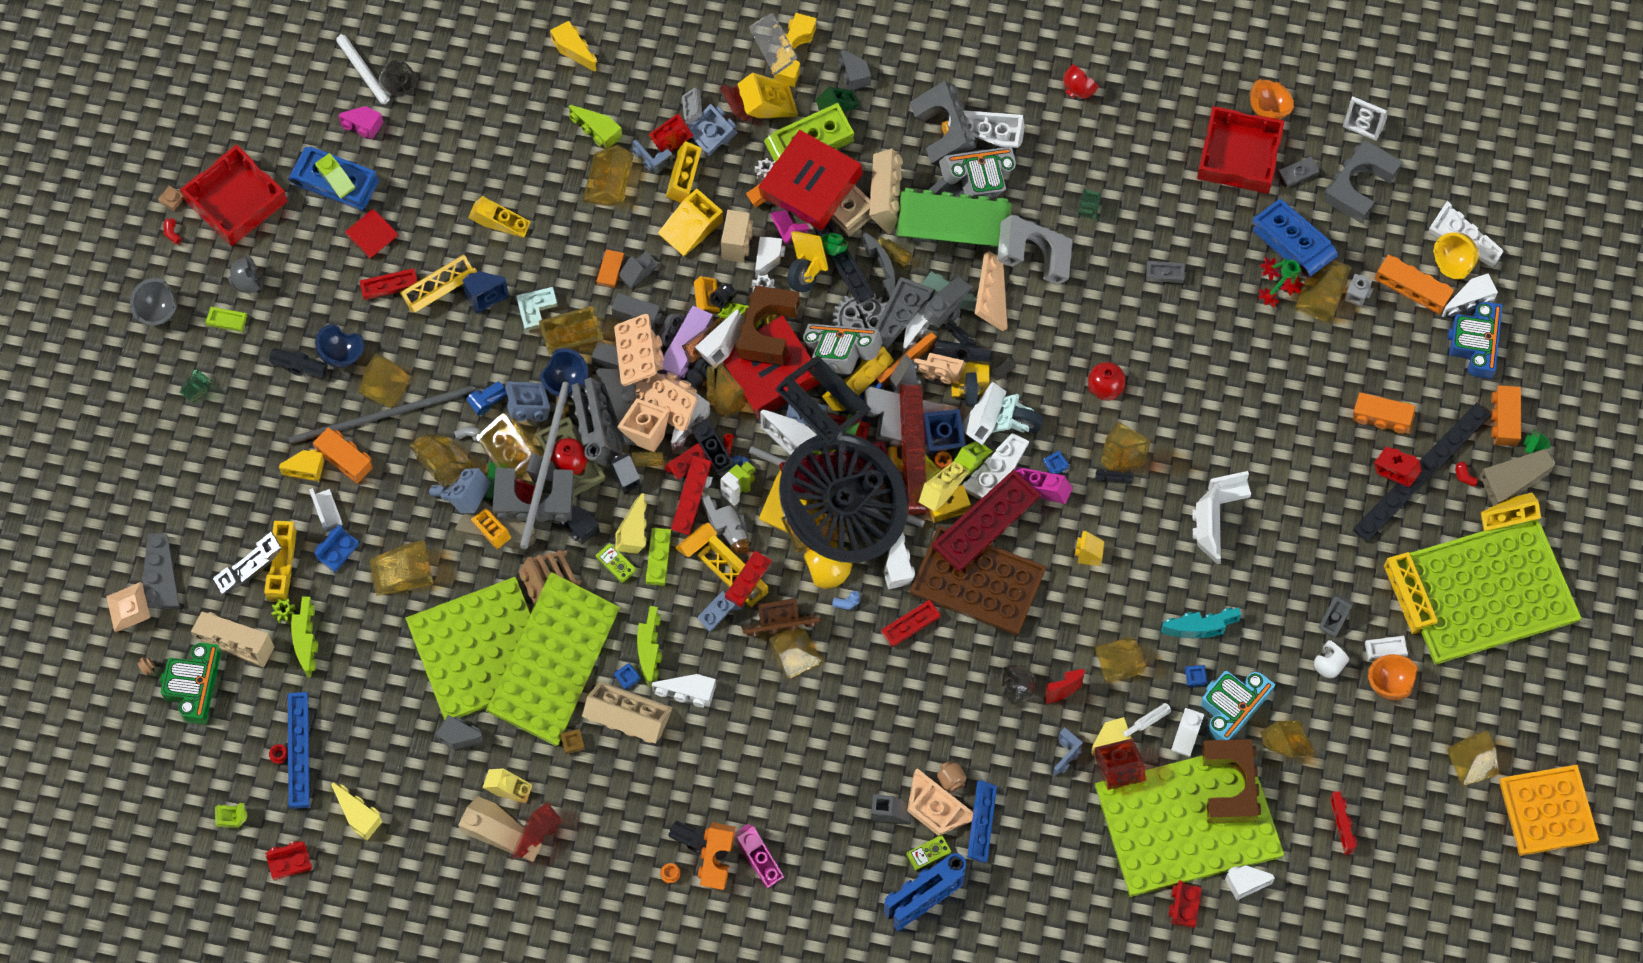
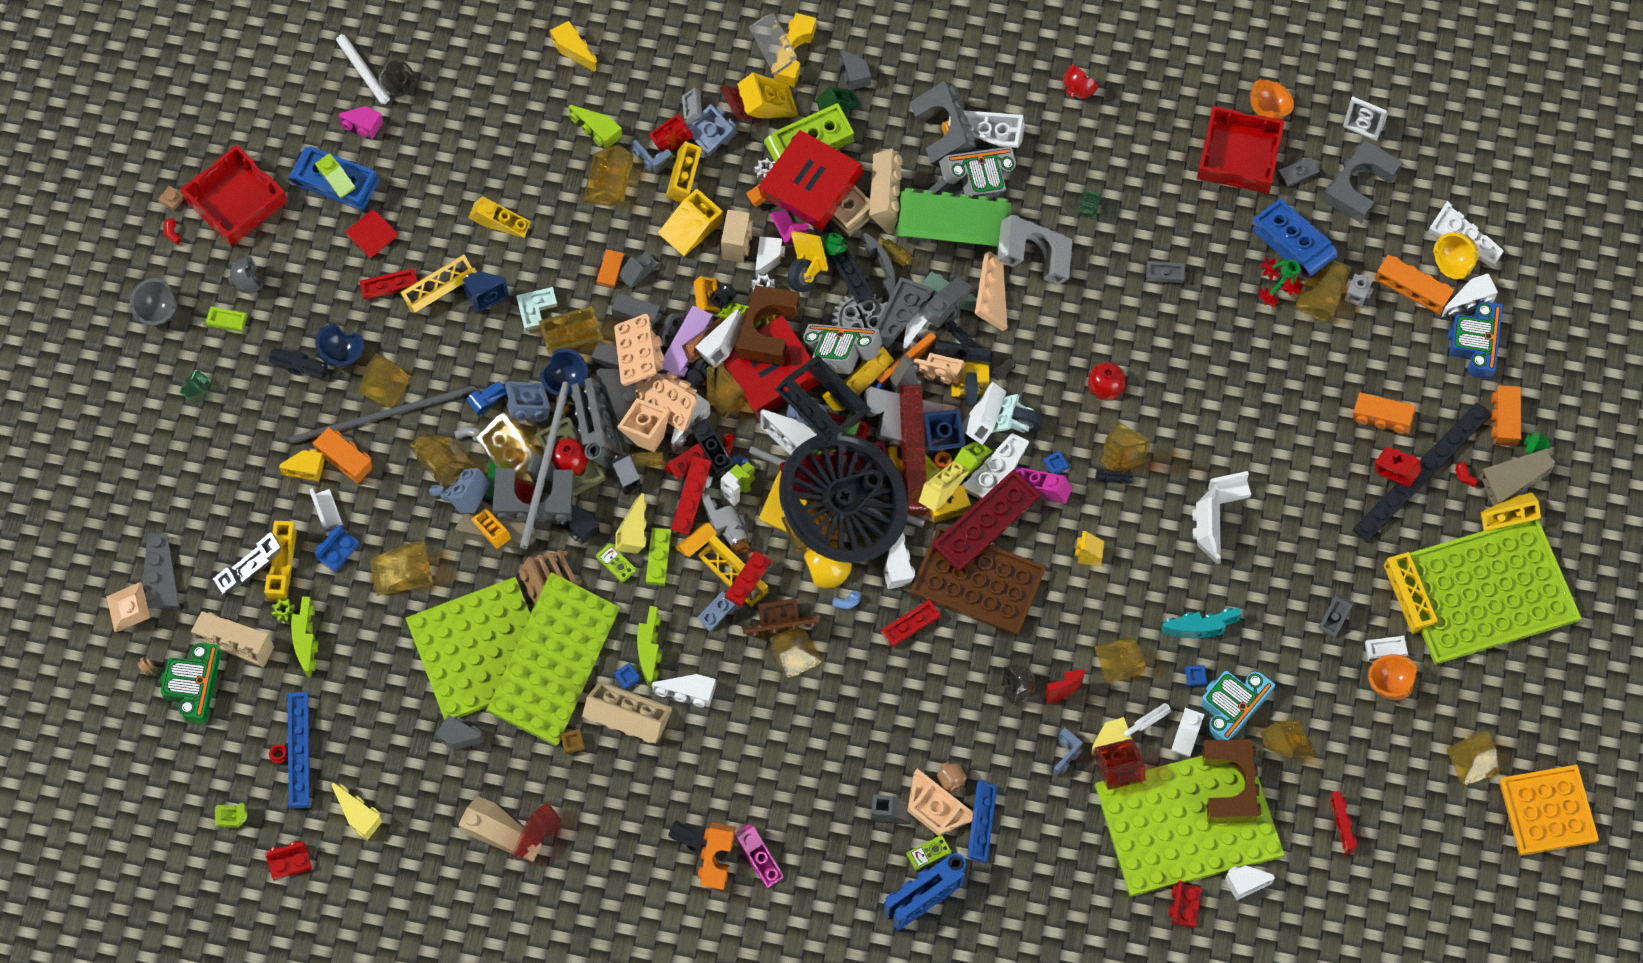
(507, 785): light yellow slope -> none
(670, 873): orange plate -> none
(1332, 663): white helmet -> none

